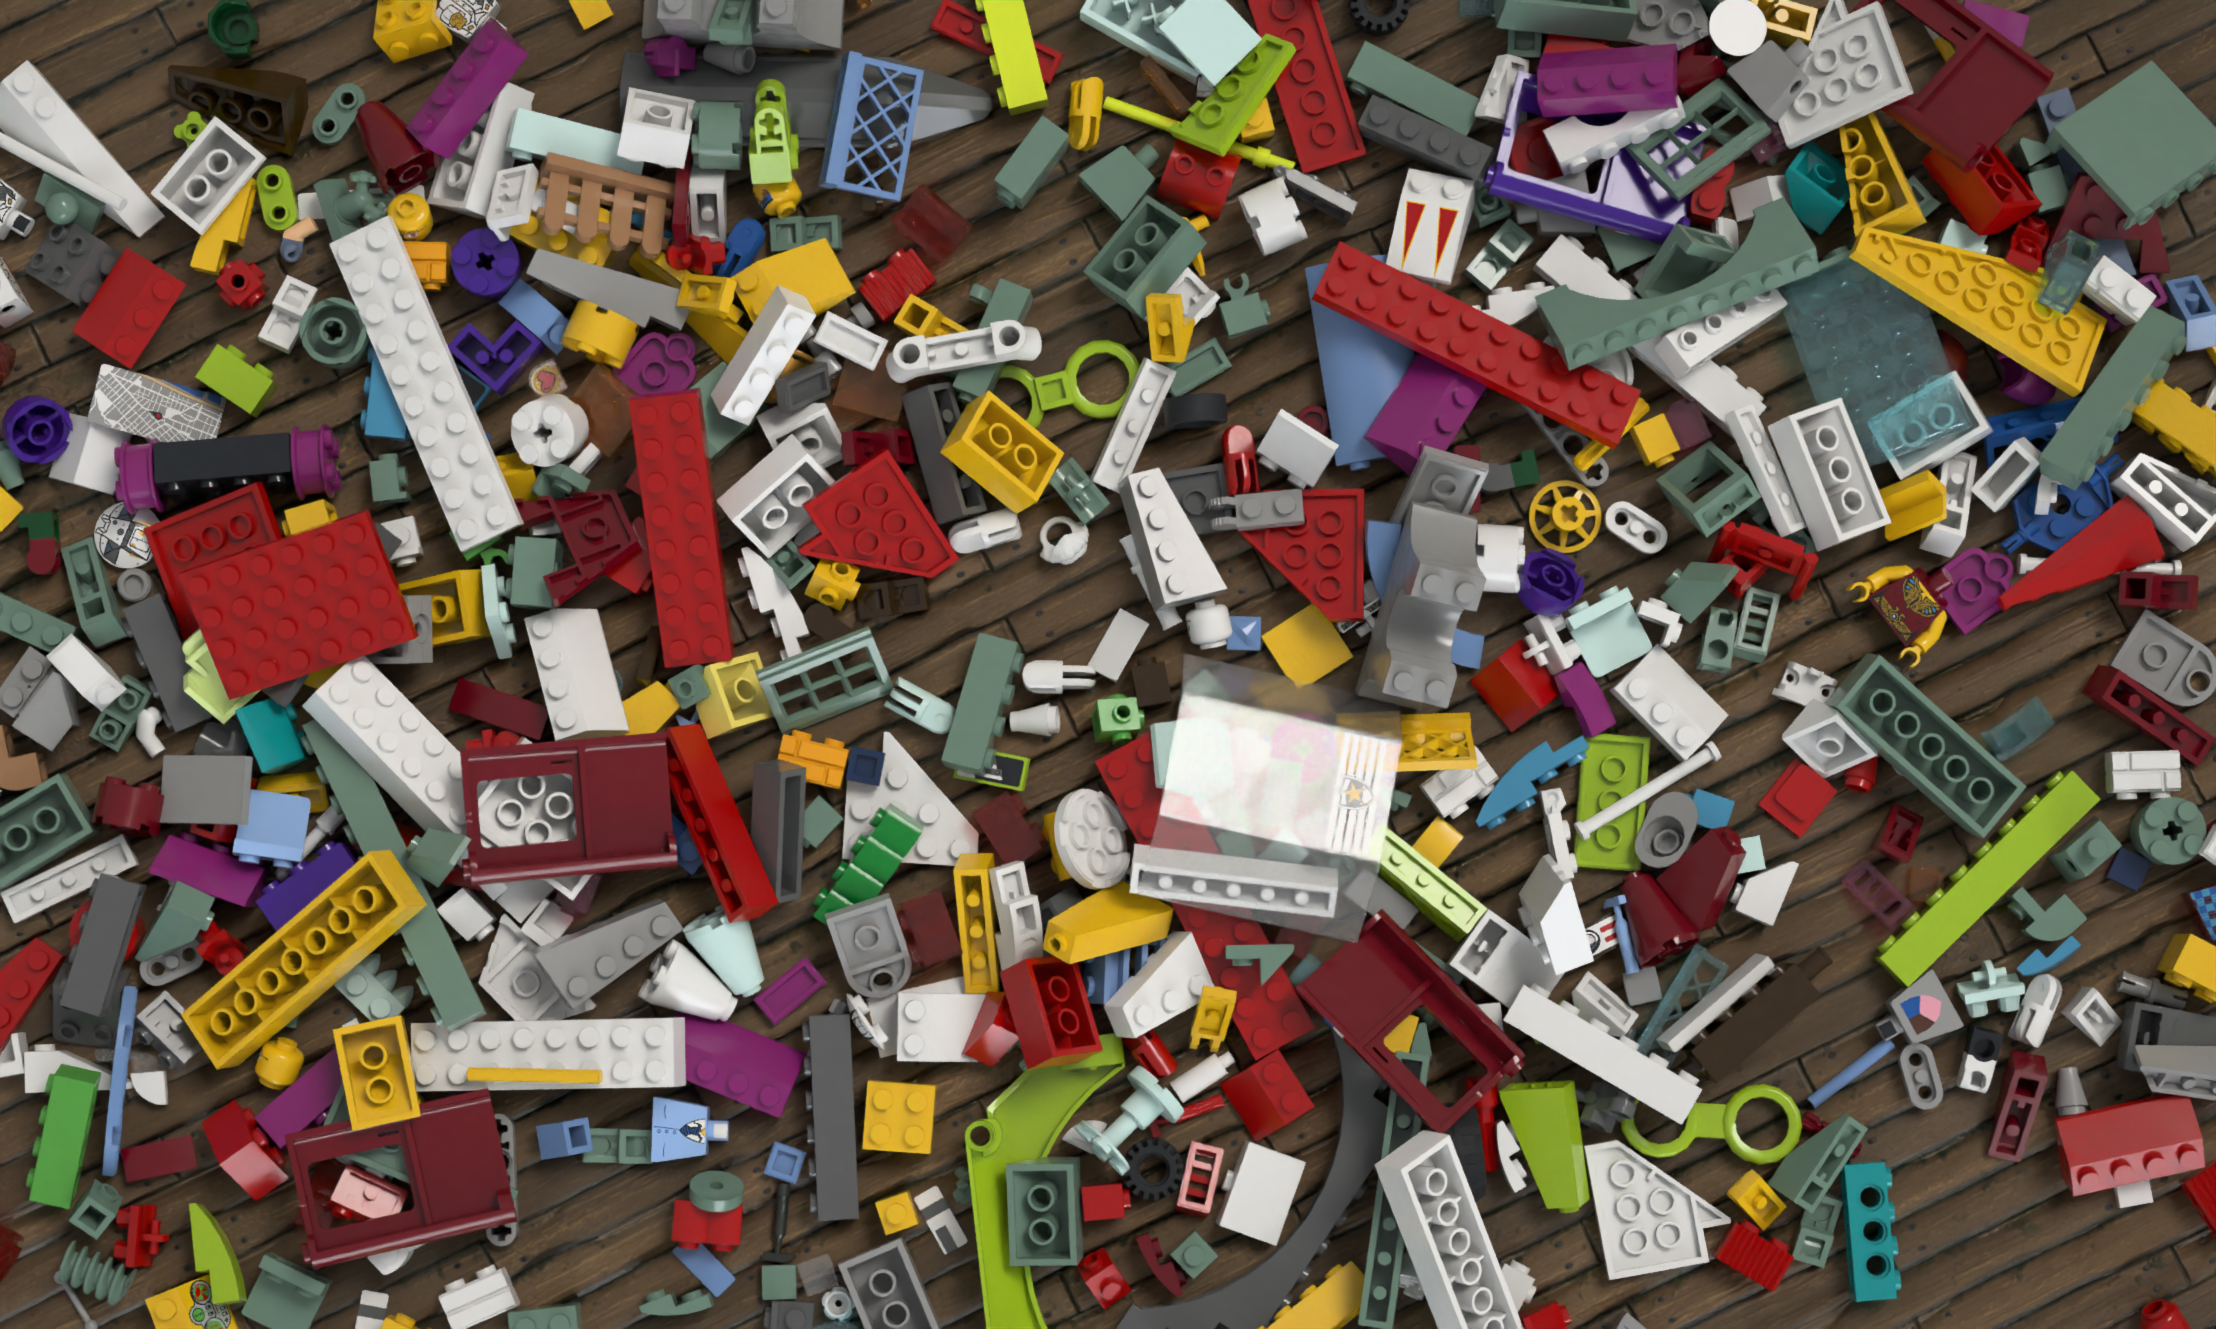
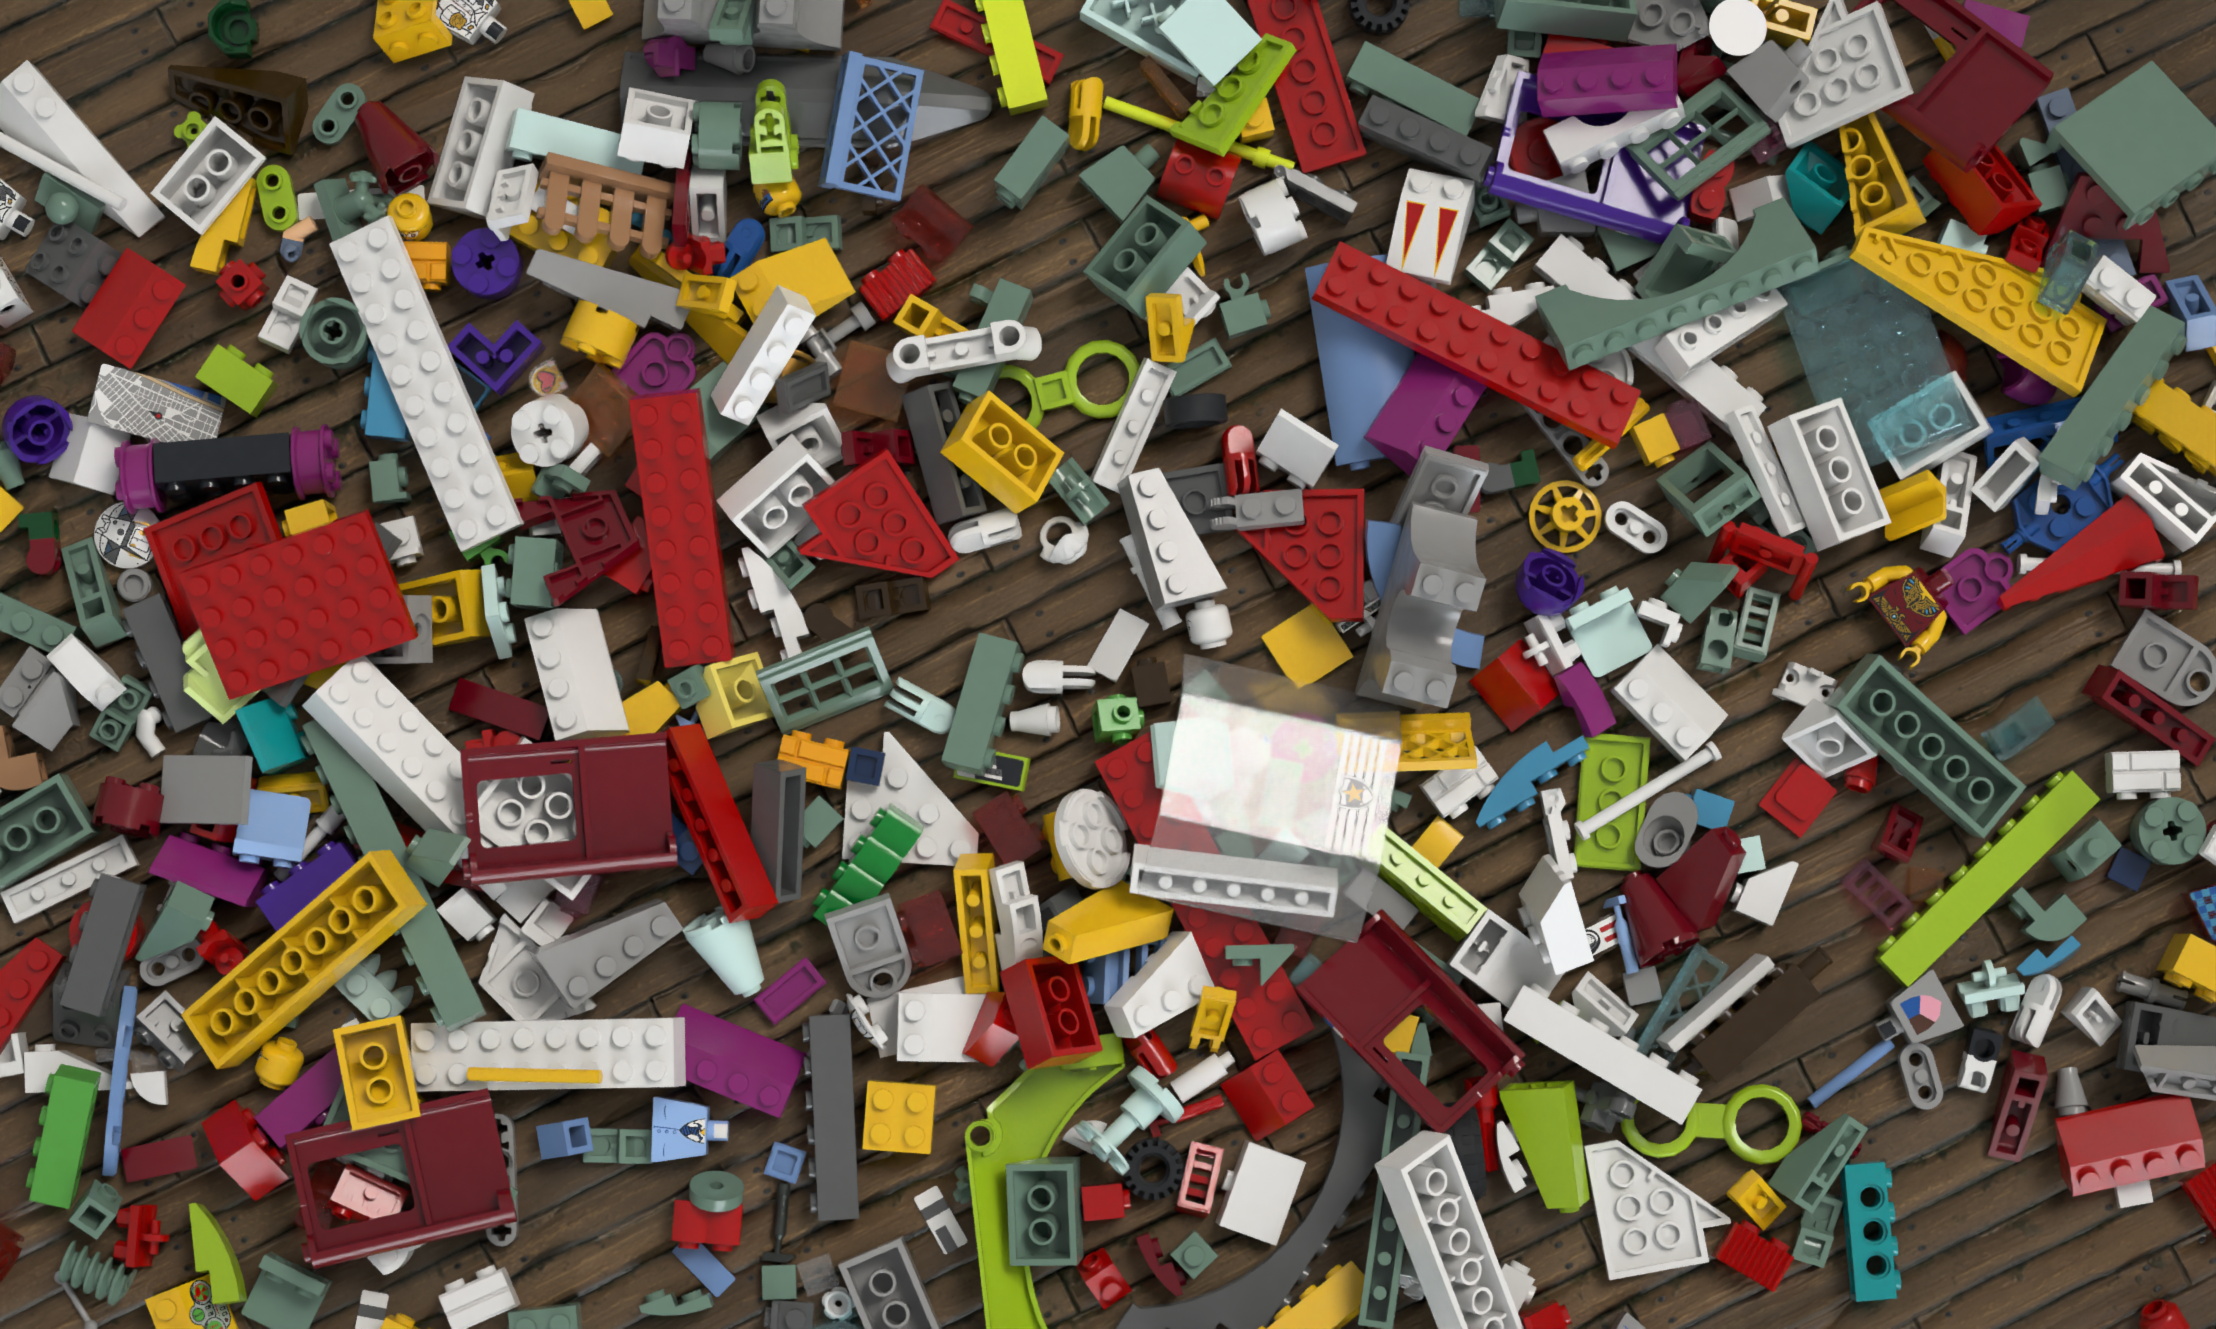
(467, 89): magenta slope -> none
(535, 314): medium blue brick -> none
(687, 985): white cone -> none
(833, 583): yellow brick -> none
(850, 341): white tile -> none
(897, 1212): yellow brick -> none
(1245, 634): medium blue tile -> none
(1315, 418): dark red tile -> none
(1500, 555): white brick -> none

